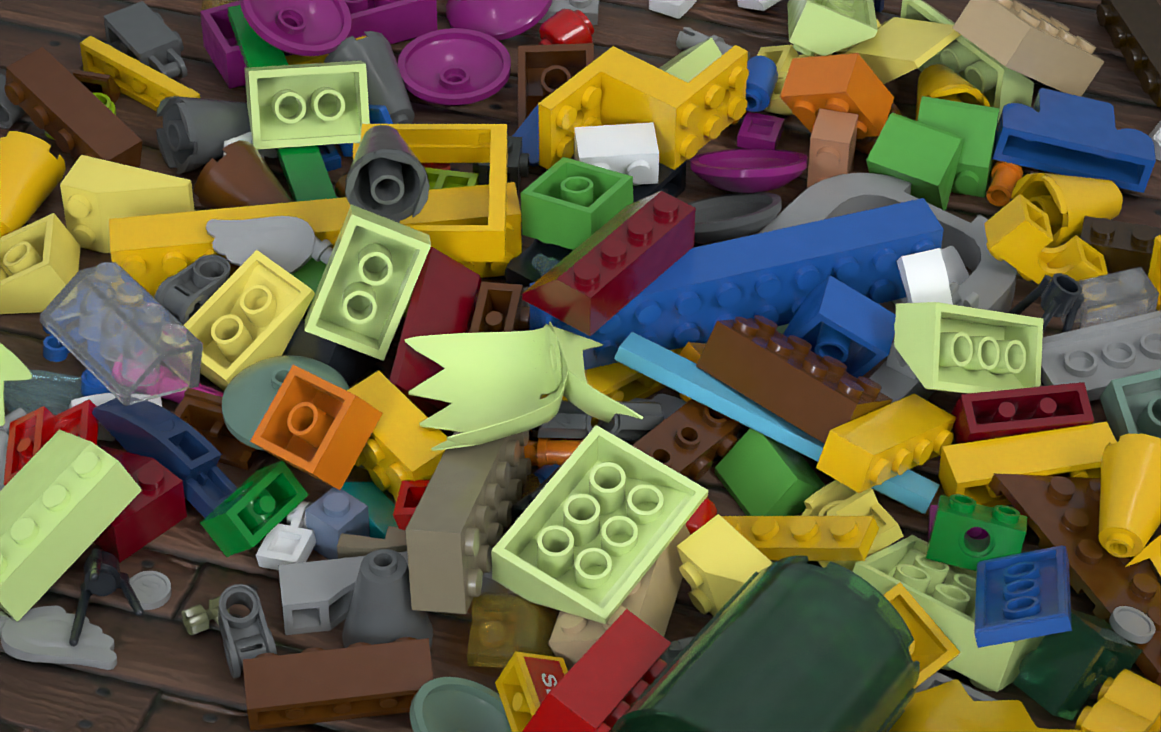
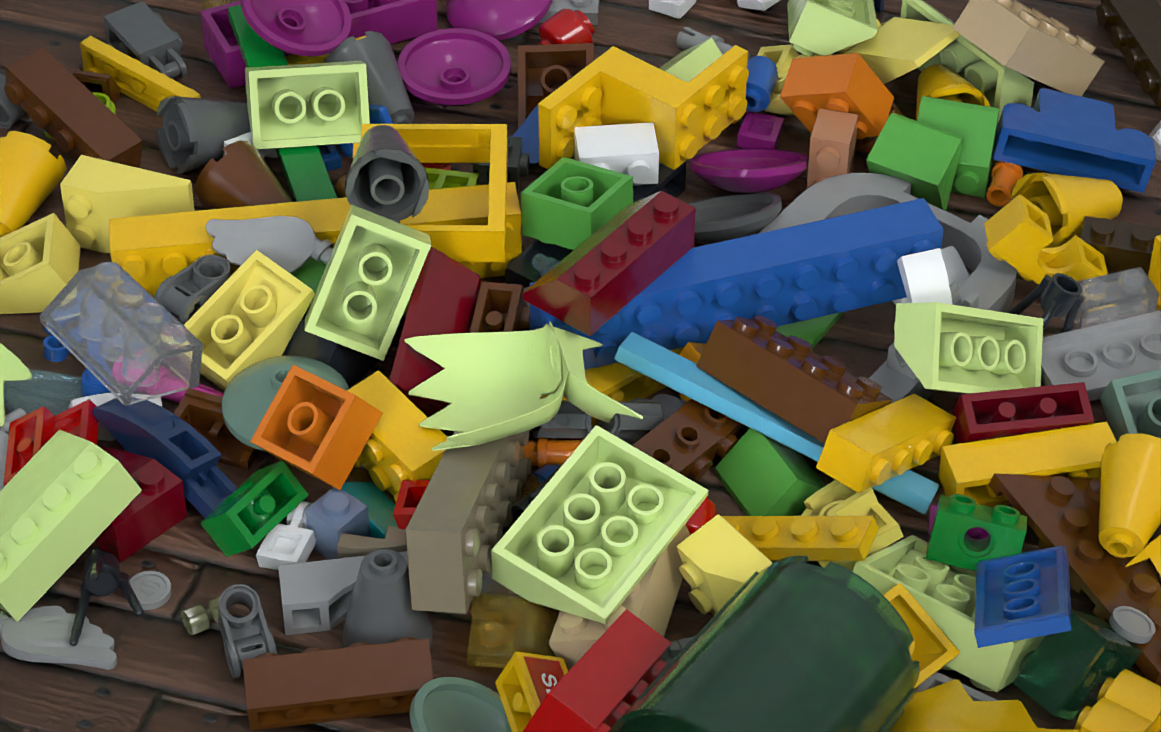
(844, 326): blue slope -> none

